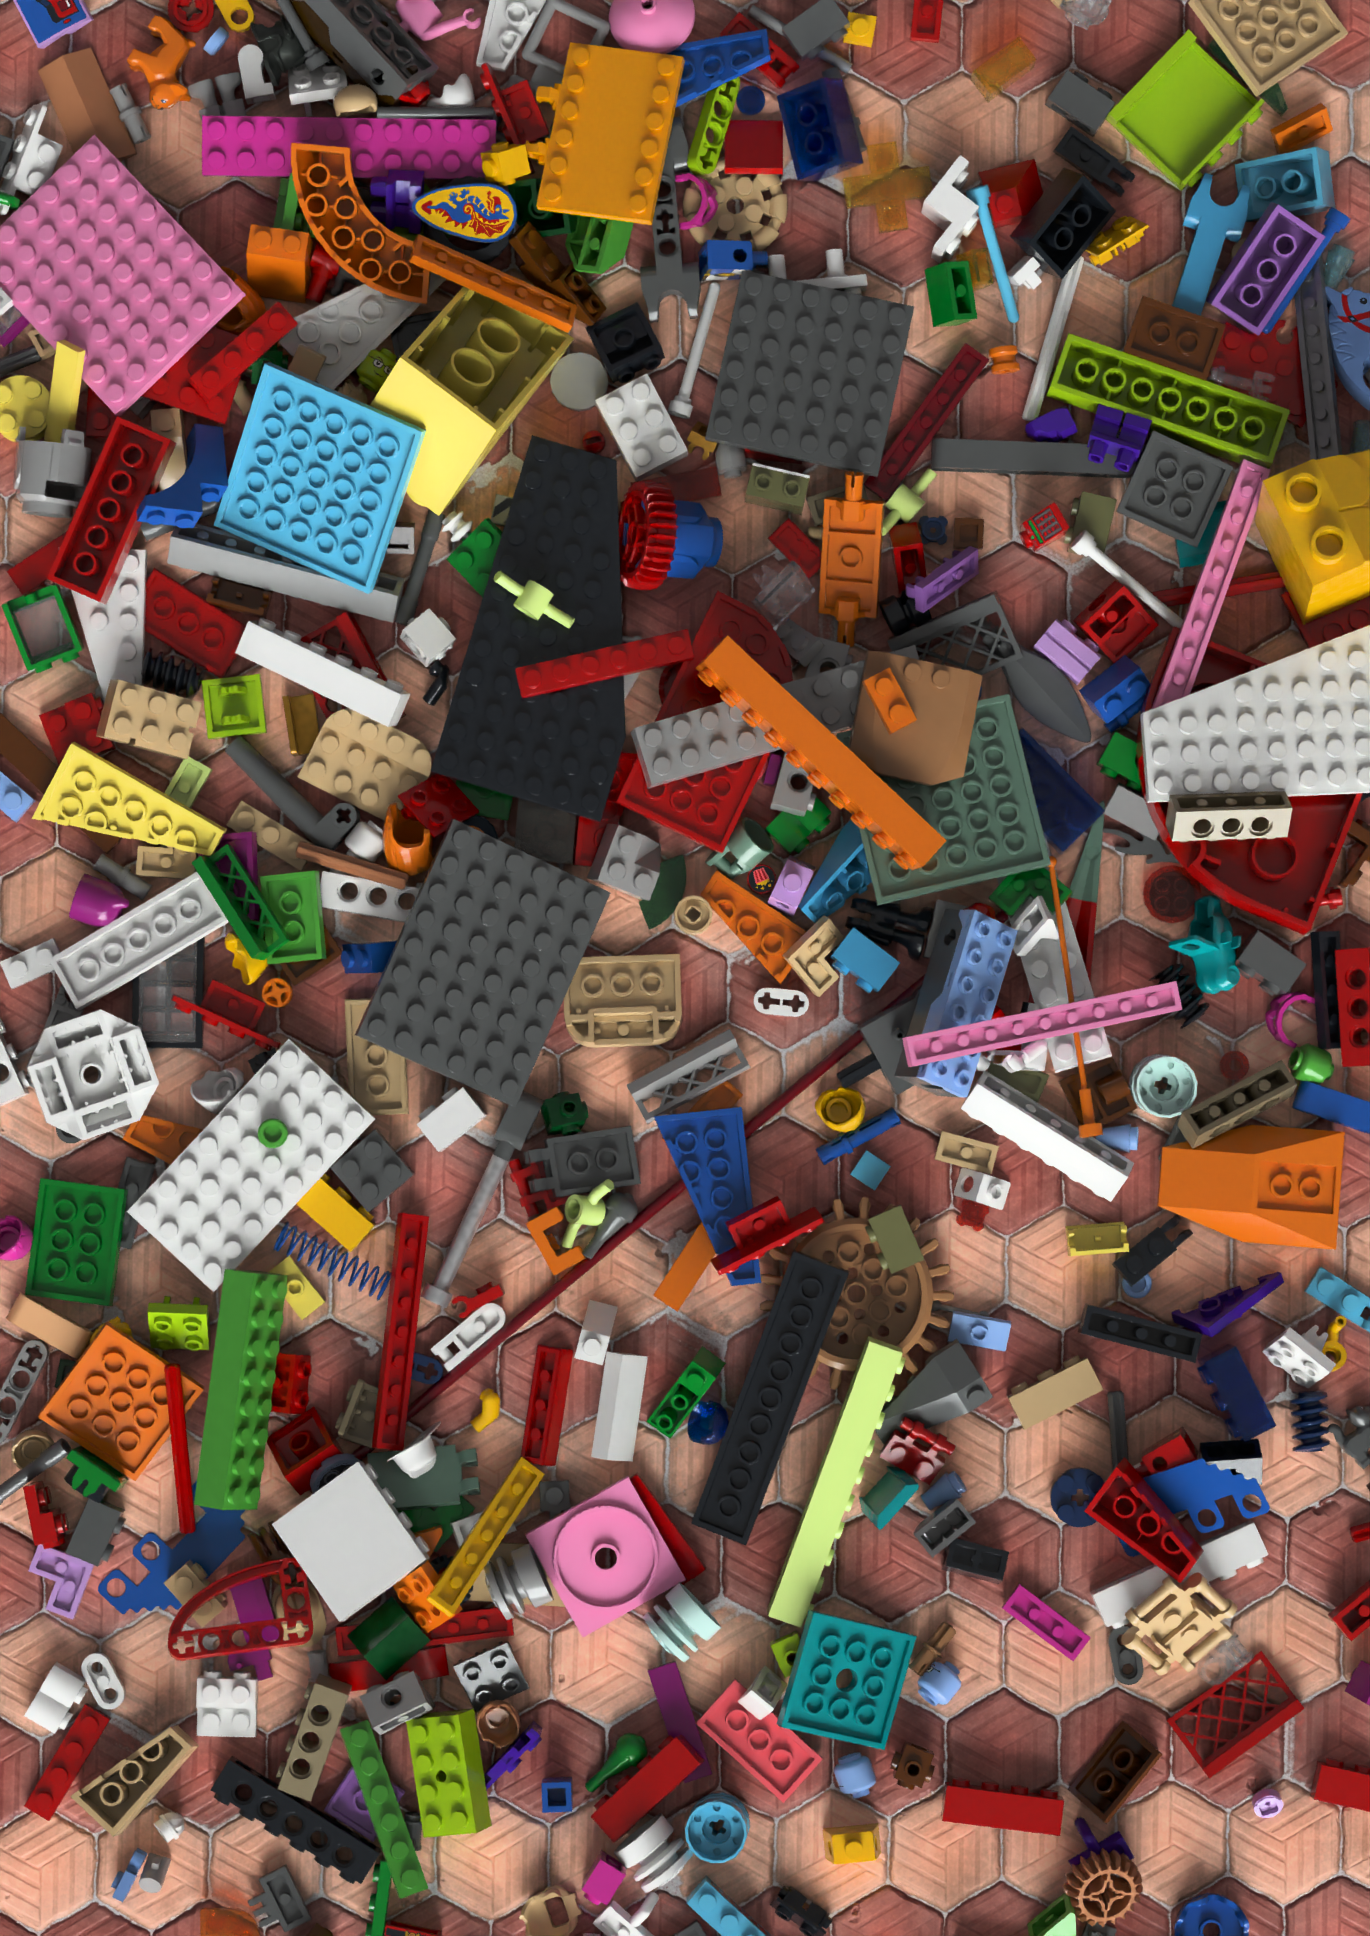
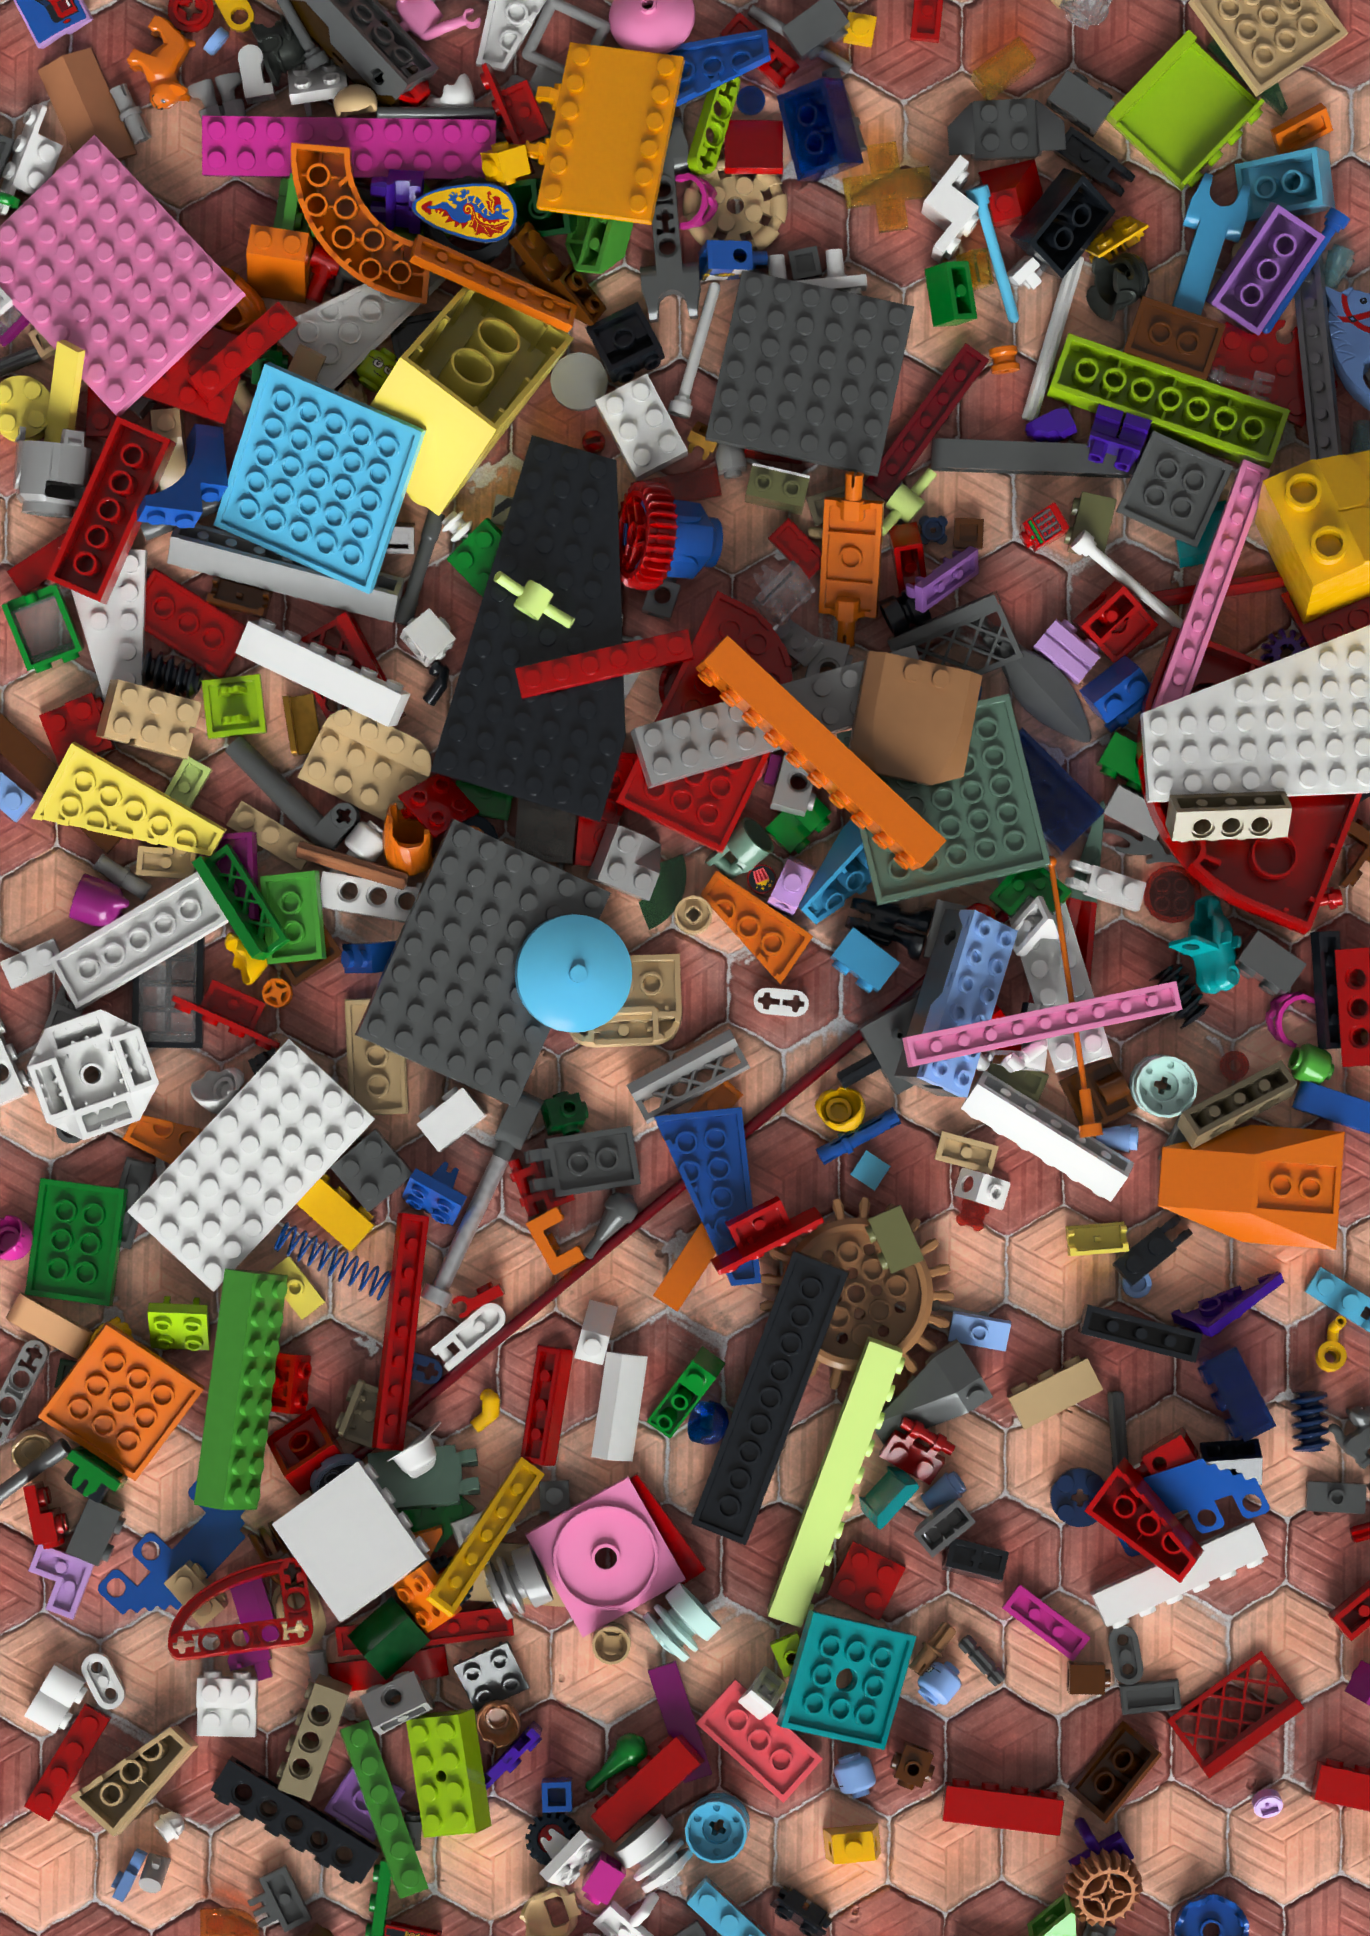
(180, 1448): red axle -> none
(272, 1133): bright green tile -> none
(435, 1194): none -> blue plate
(561, 1847): none -> white plate
(573, 973): none -> medium azure dish
(585, 1211): yellowish green piece -> none
(611, 1643): none -> tan wheel
(662, 611): none -> dark grey brick
(805, 263): none -> dark grey plate
(809, 952): tan plate -> none
(866, 1580): none -> red plate
(889, 700): orange plate -> none
(981, 1660): none -> dark grey axle
(1005, 130): none -> dark grey piece
(1087, 1678): none -> reddish brown brick
(1107, 885): none -> white hinge
(1117, 284): none -> pearl dark grey helmet
(1150, 1696): none -> dark grey tile
(1176, 1621): tan brick -> none
(1226, 1660): clear piece -> none
(1289, 642): none -> dark purple gear
(1300, 1355): white plate -> none
(1335, 1497): none -> dark grey plate

